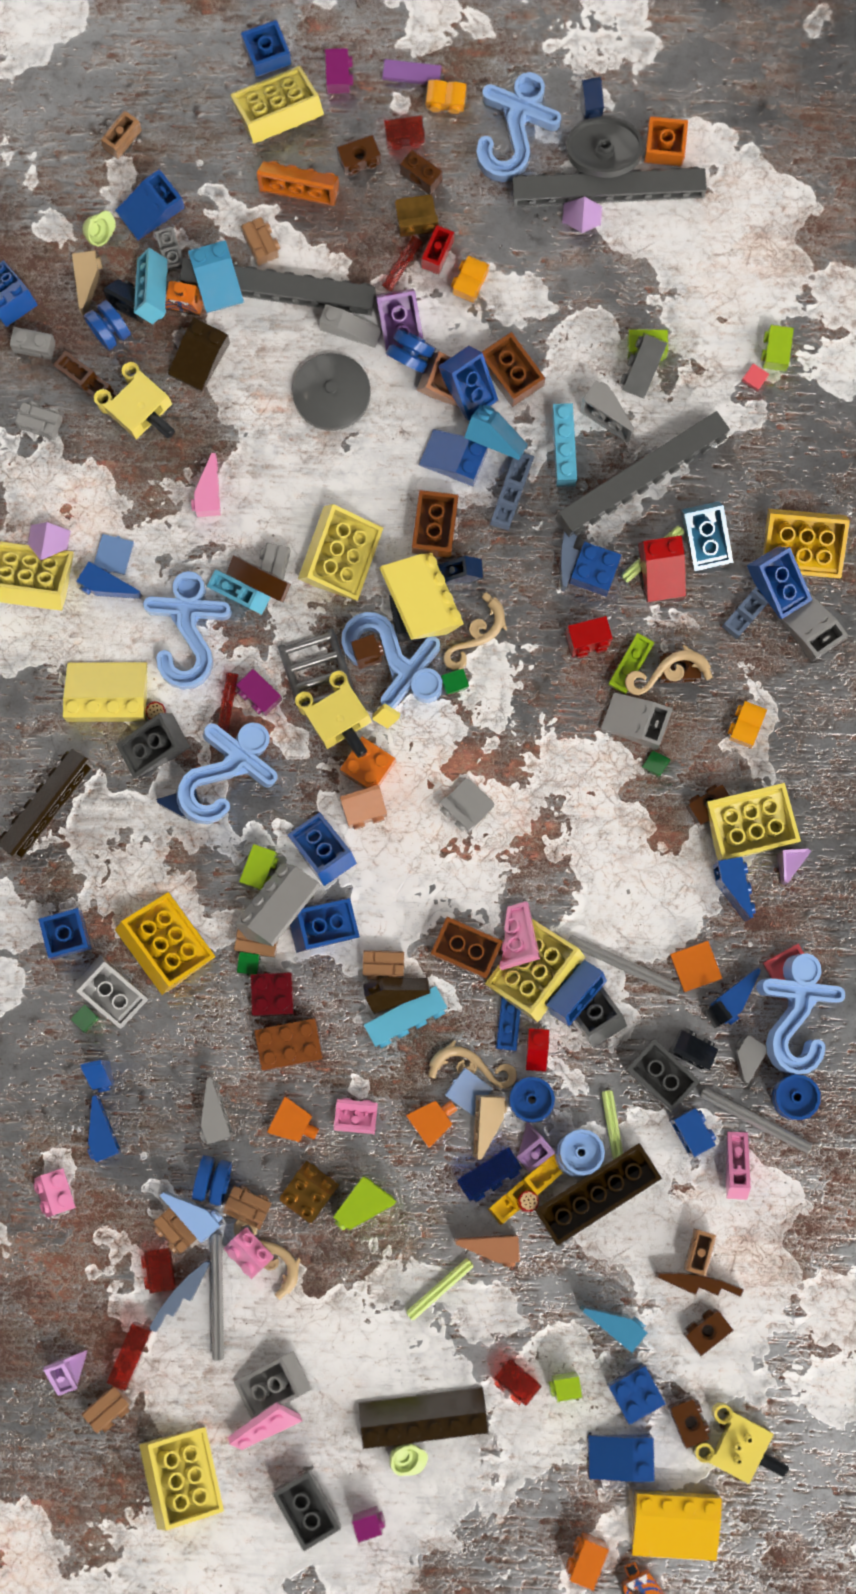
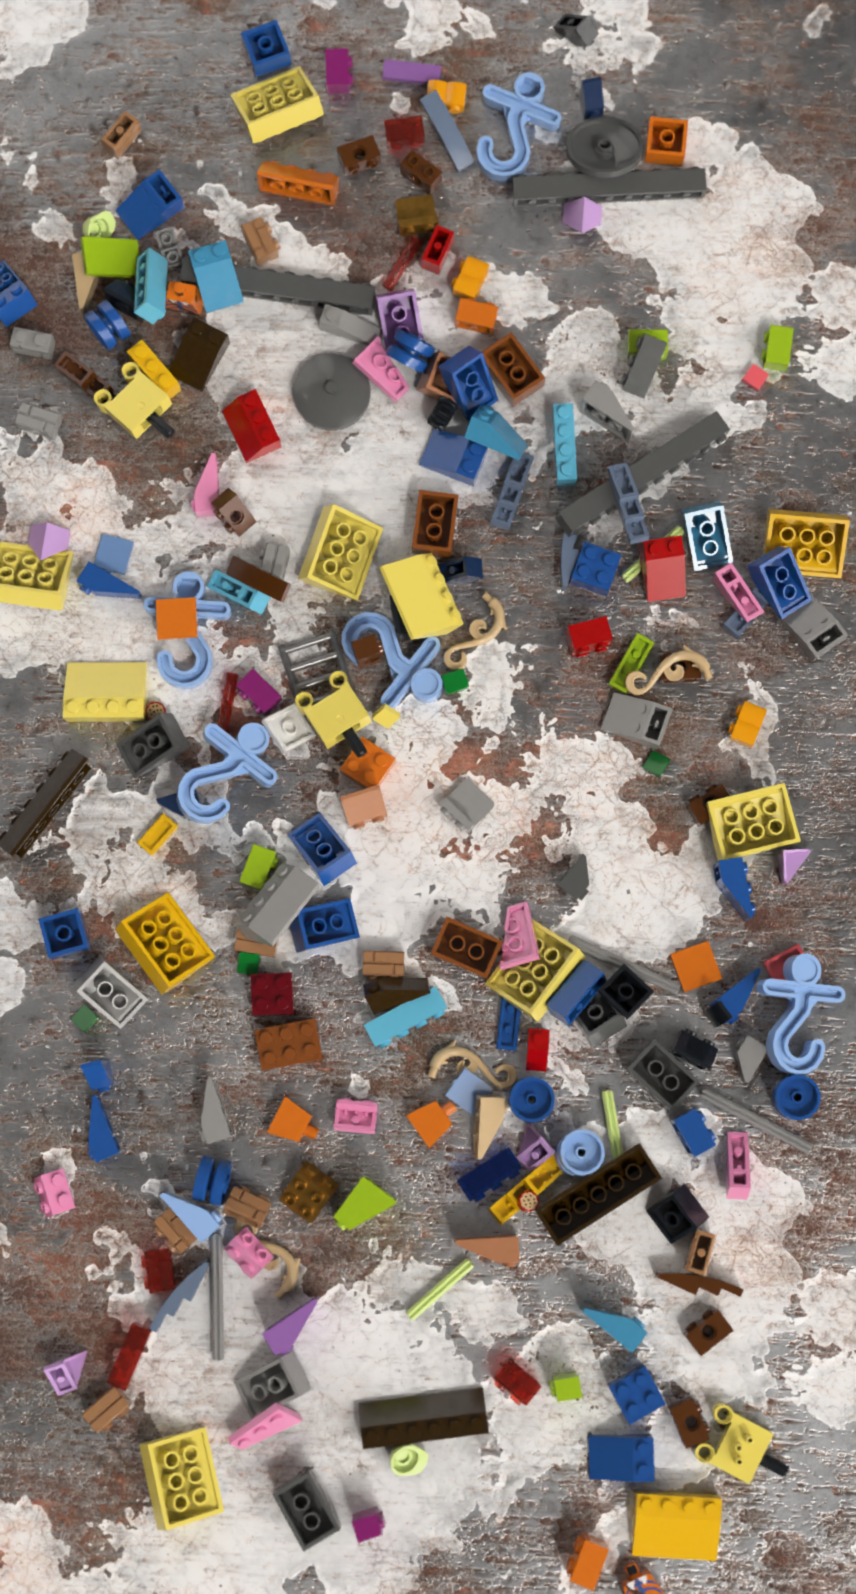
(109, 257): none -> lime tile
(153, 368): none -> yellow brick
(157, 834): none -> yellow tile
(176, 618): none -> orange tile
(228, 503): none -> reddish brown brick
(251, 426): none -> red slope
(285, 1331): none -> medium lavender slope
(288, 728): none -> white tile
(381, 370): none -> bright pink wing
(442, 413): none -> black gear
(447, 131): none -> sand blue slope
(476, 316): none -> orange brick
(576, 880): none -> dark grey slope
(577, 29): none -> black slope
(625, 991): none -> black slope
(627, 502): none -> sand blue slope
(677, 1214): none -> black slope
(737, 592): none -> bright pink slope

